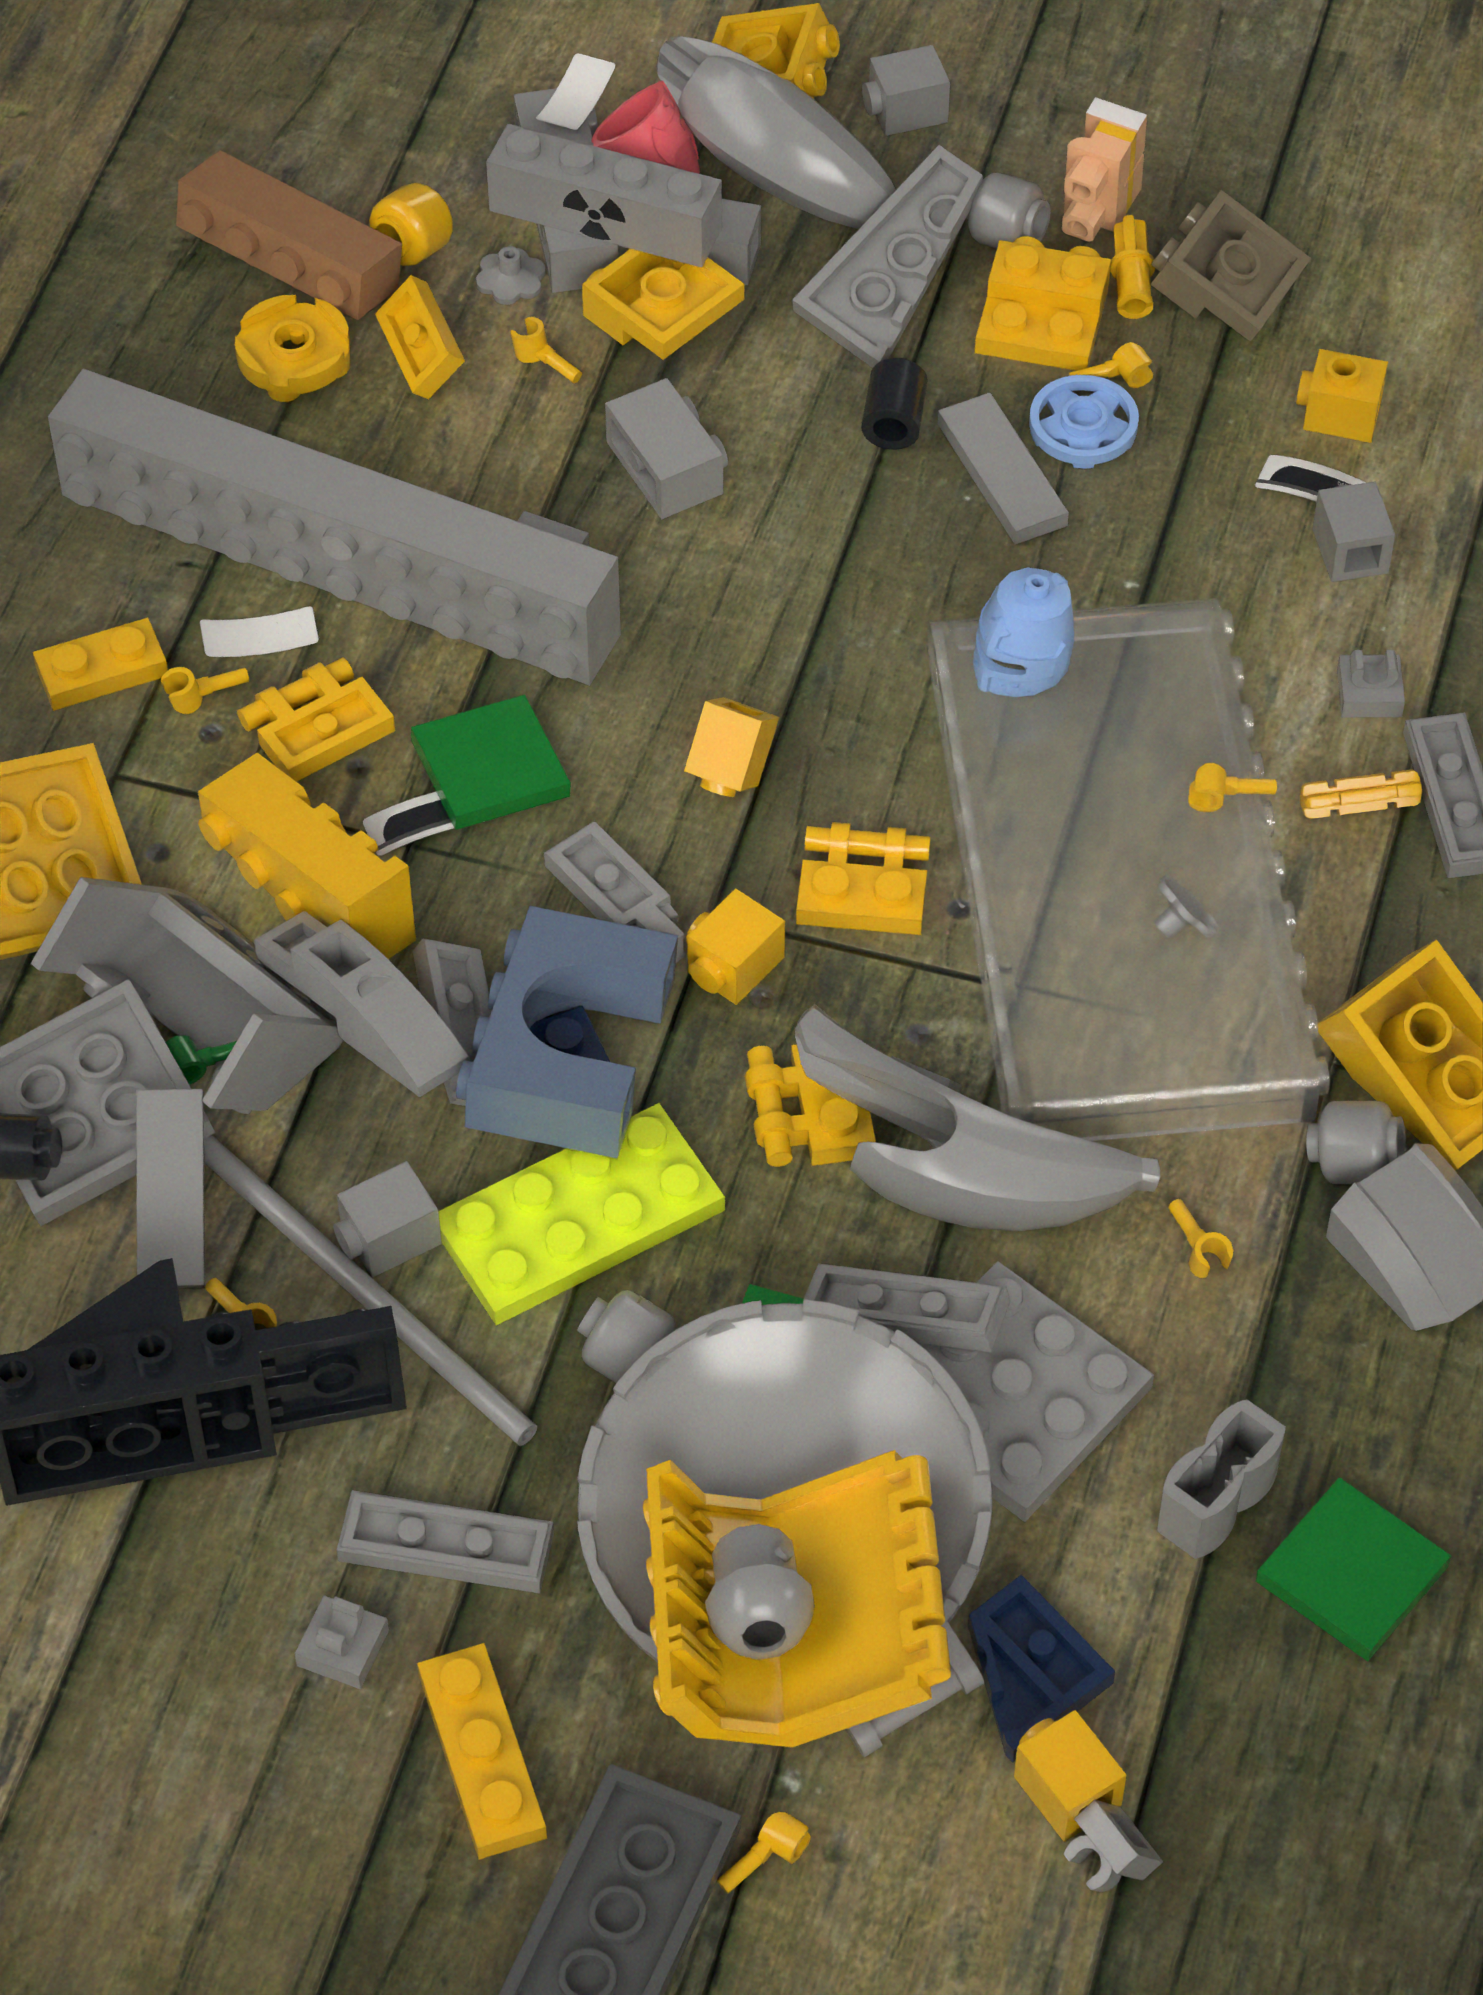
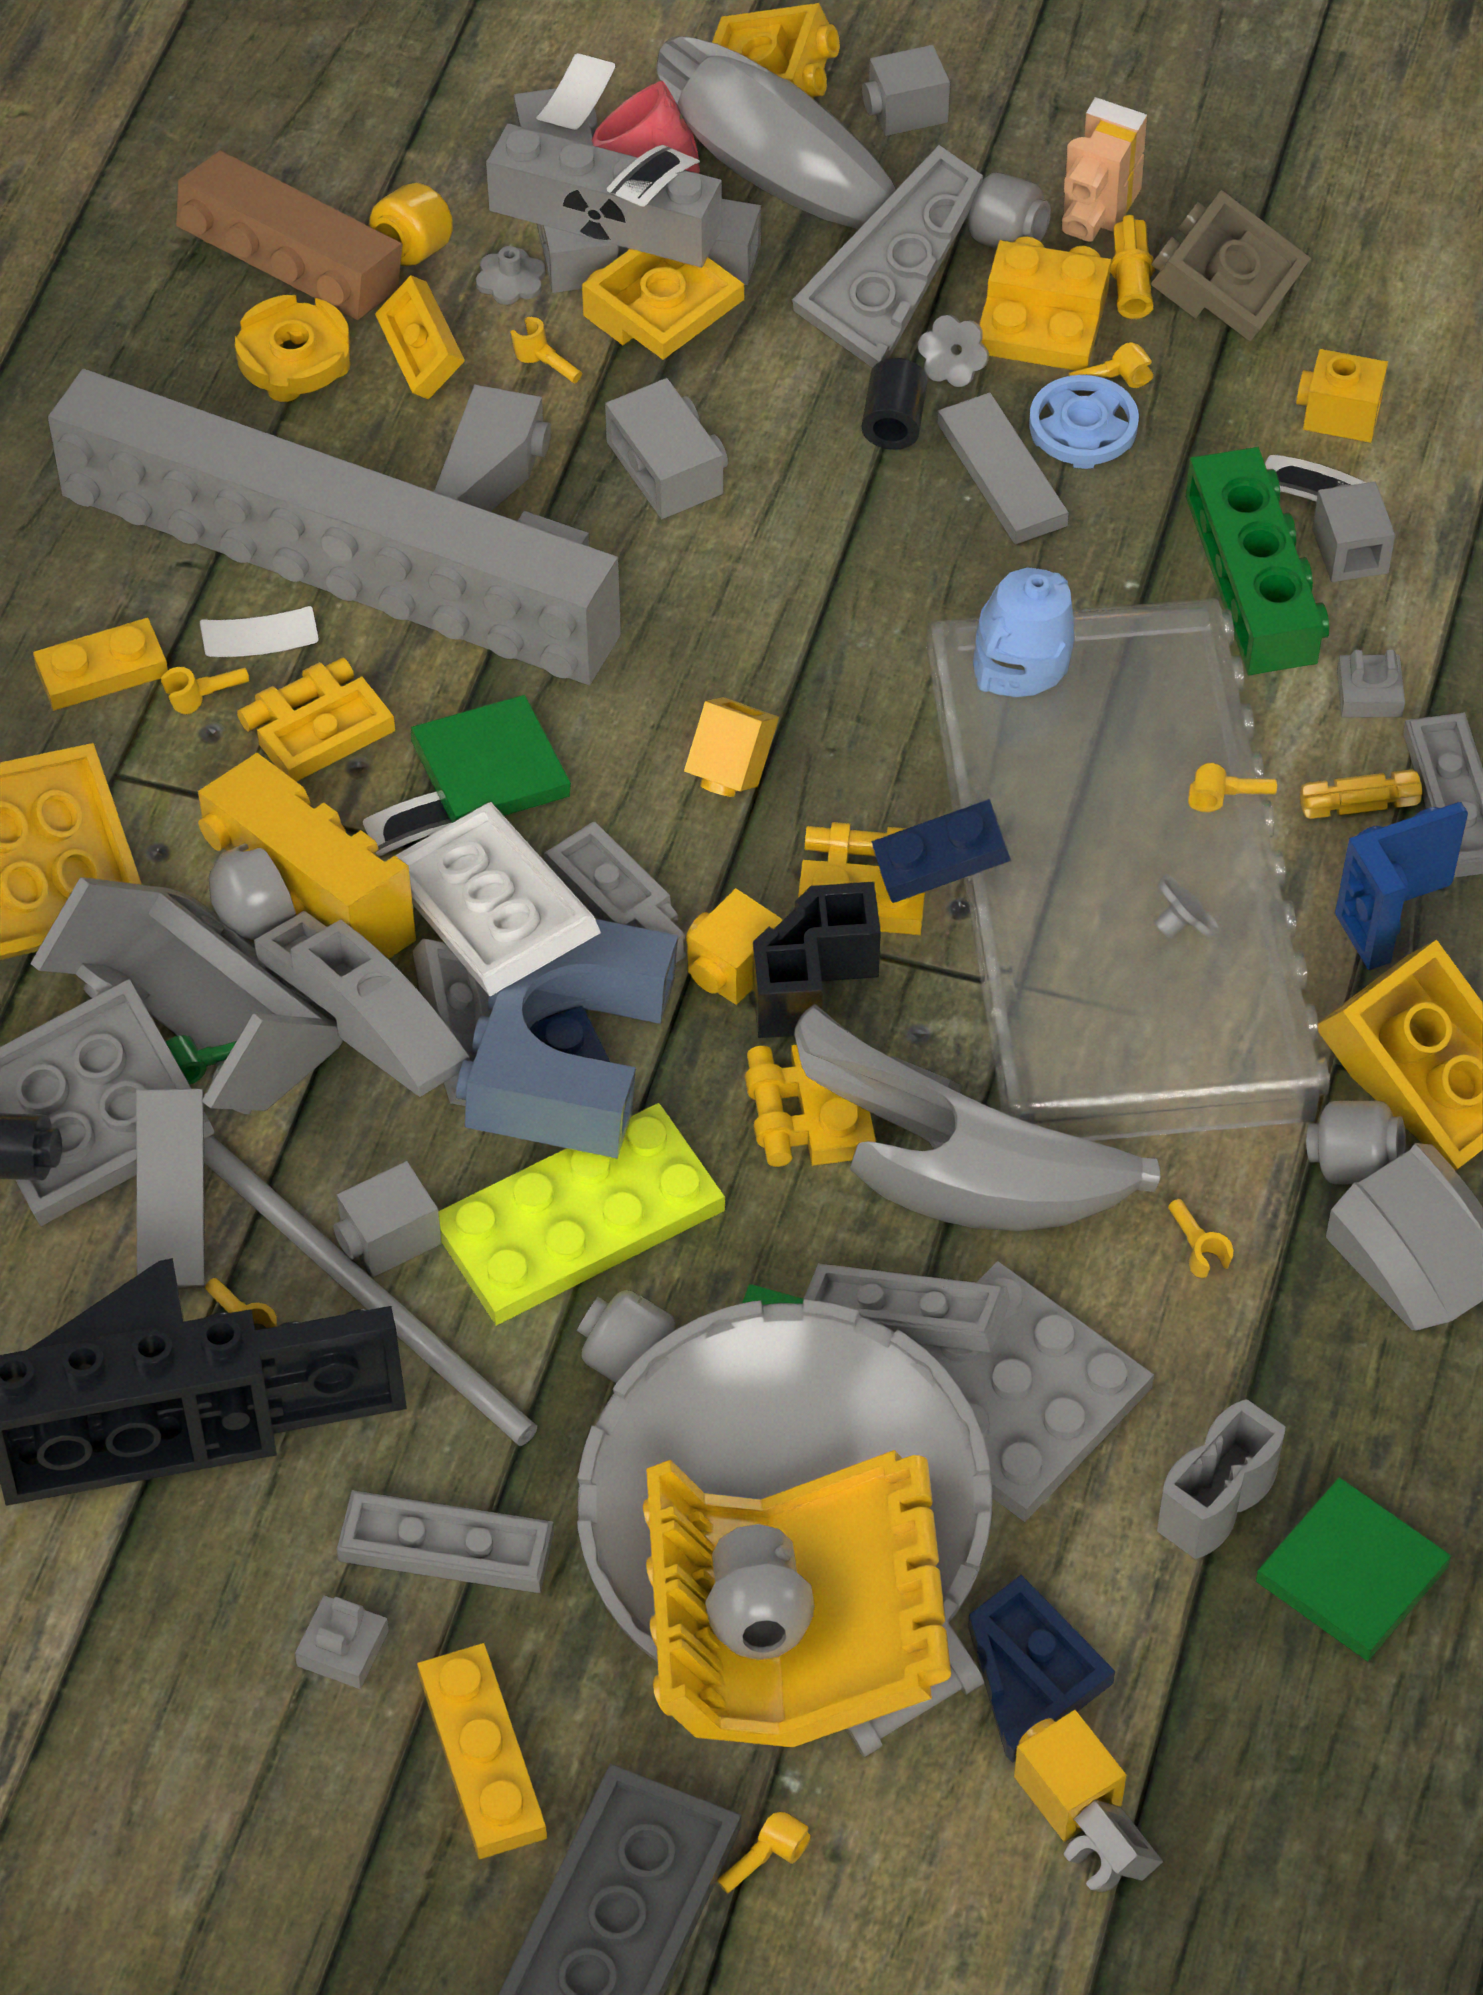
(249, 892): none -> light grey hair
(494, 447): none -> light grey slope
(494, 899): none -> white tile
(649, 174): none -> sticker
(823, 939): none -> black brick
(941, 851): none -> dark blue plate
(943, 356): none -> light grey plant
(1256, 560): none -> green brick
(1391, 867): none -> blue bracket

